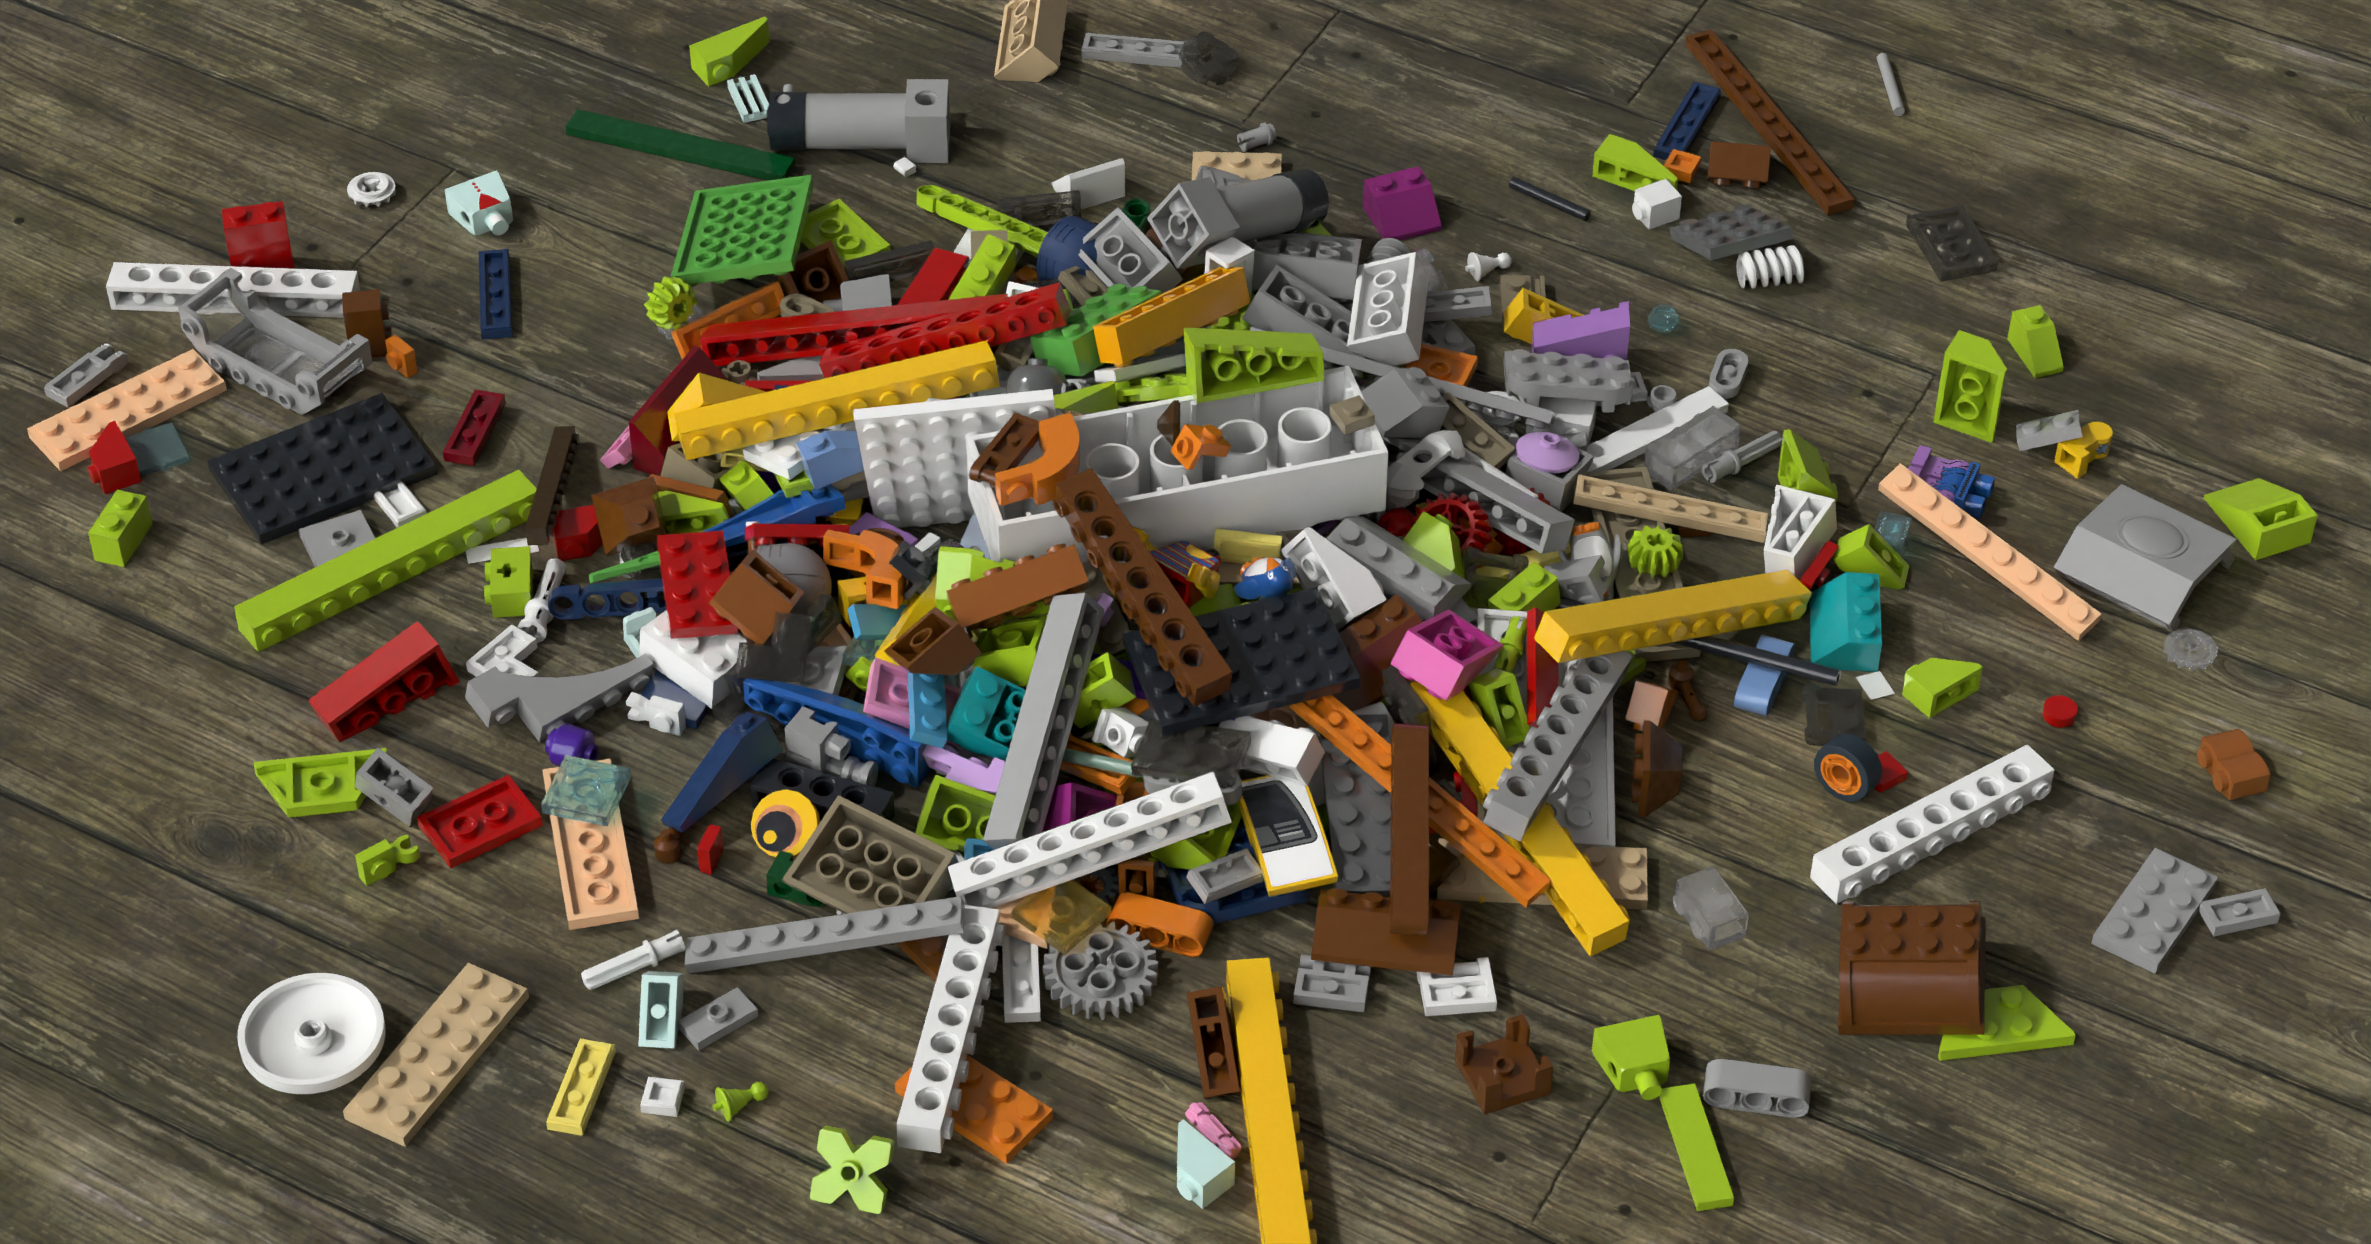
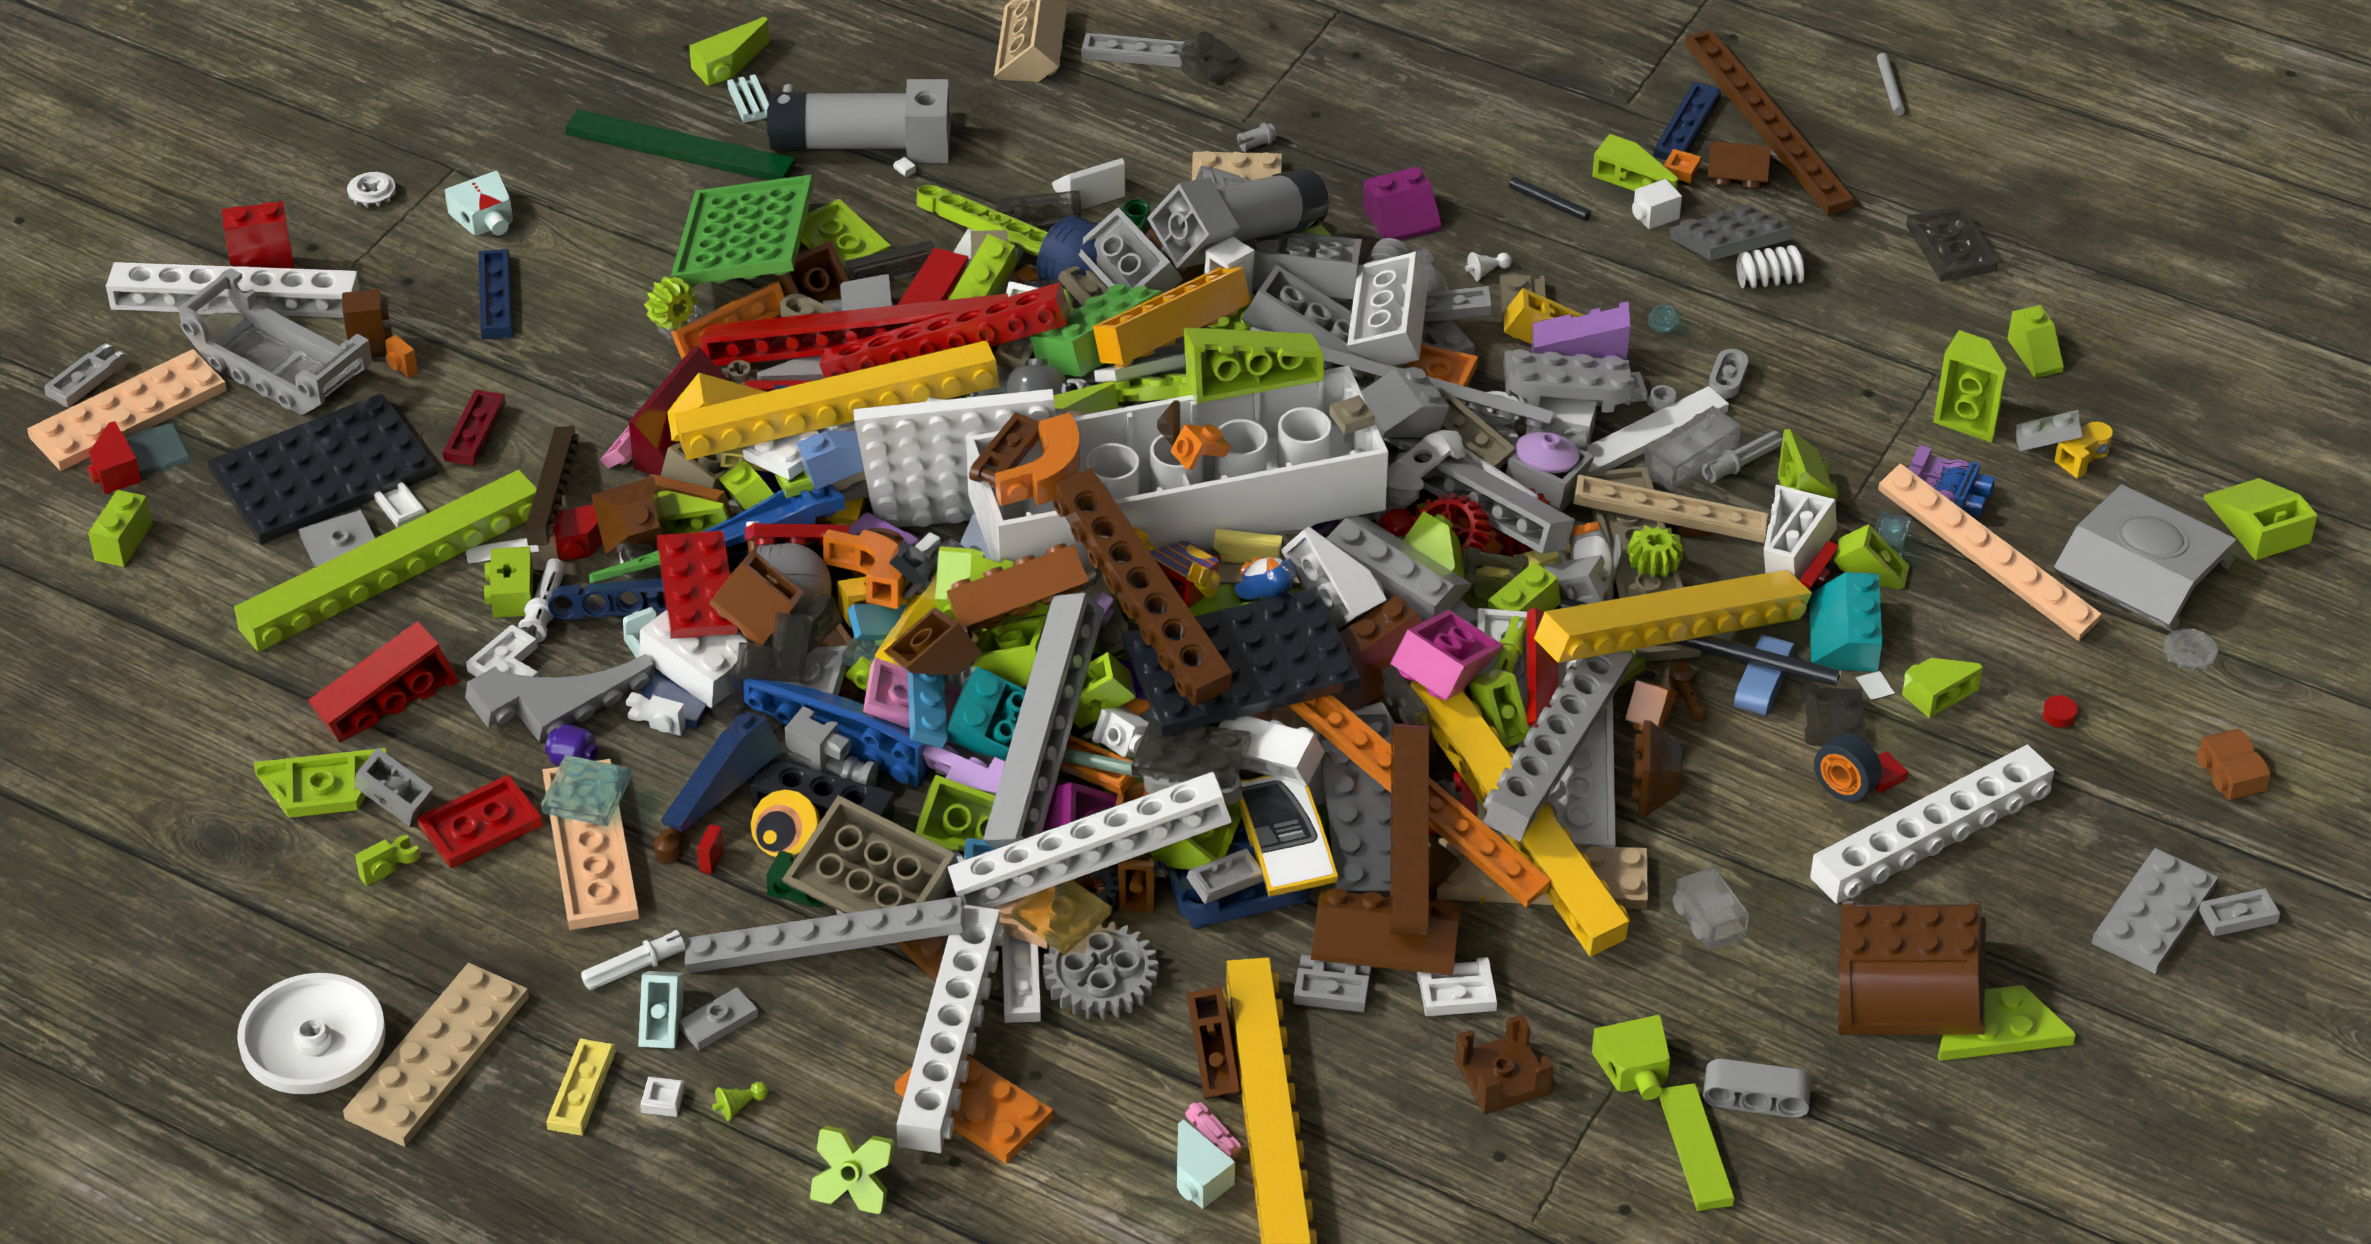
(1163, 923): orange beam -> none

